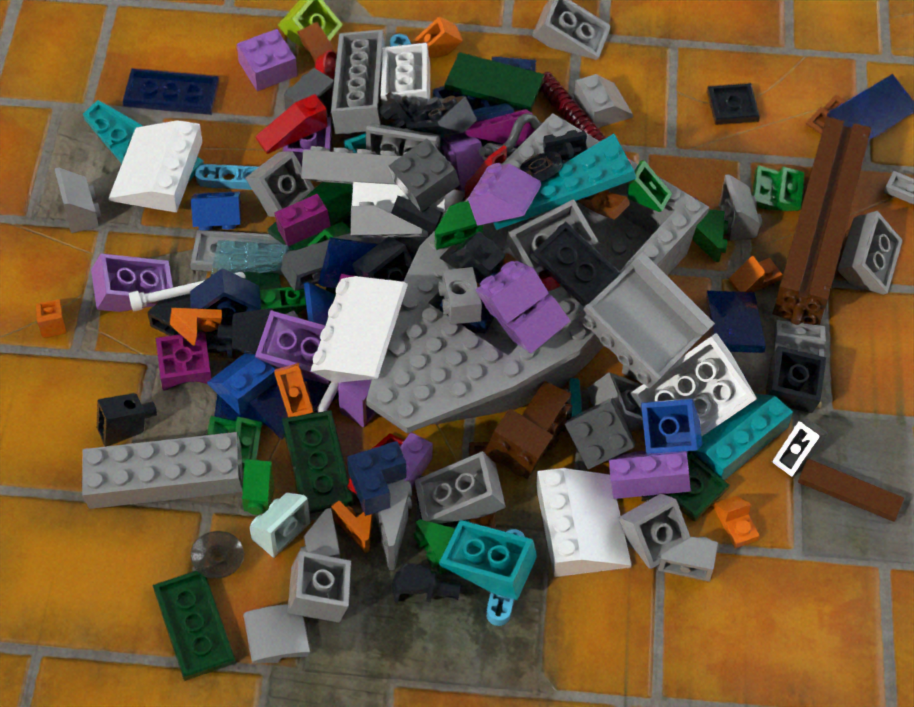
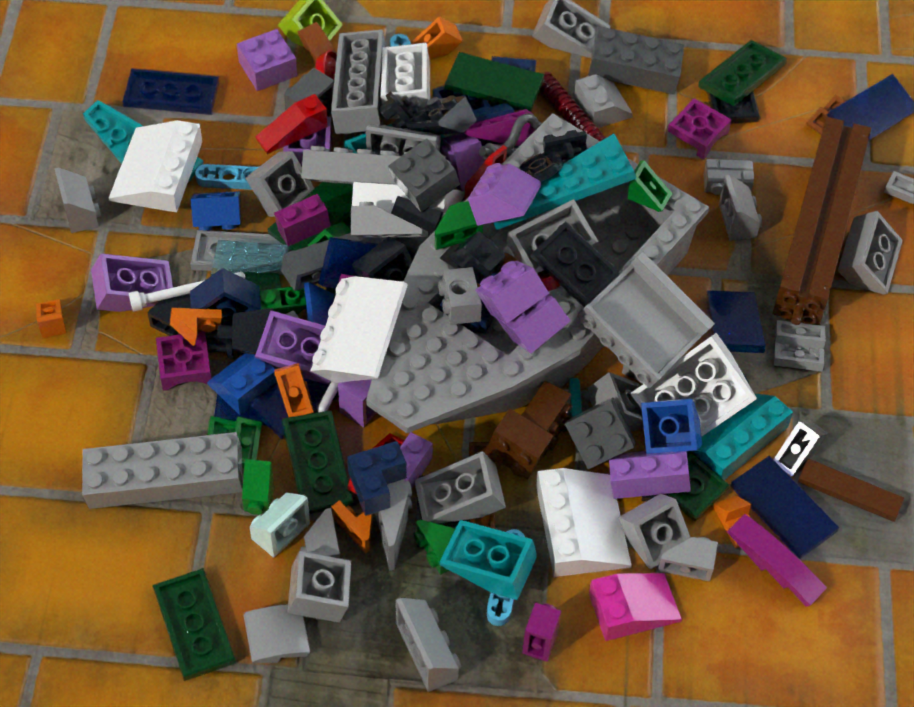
(122, 417): black torso -> none
(215, 545): clear smoke dish -> none
(419, 580): black piece -> none
(426, 643): none -> light grey slope
(541, 631): none -> magenta brick
(606, 203): dark orange slope -> none
(632, 603): none -> dark pink slope
(636, 60): none -> dark grey brick
(699, 126): none -> magenta piece
(710, 233): green slope -> none
(717, 169): none -> light grey brick
(742, 72): none -> dark green tile
(755, 275): orange slope -> none
(777, 559): none -> magenta slope
(778, 189): green slope -> none
(784, 507): none -> clear blue tile
(796, 378): black brick -> none

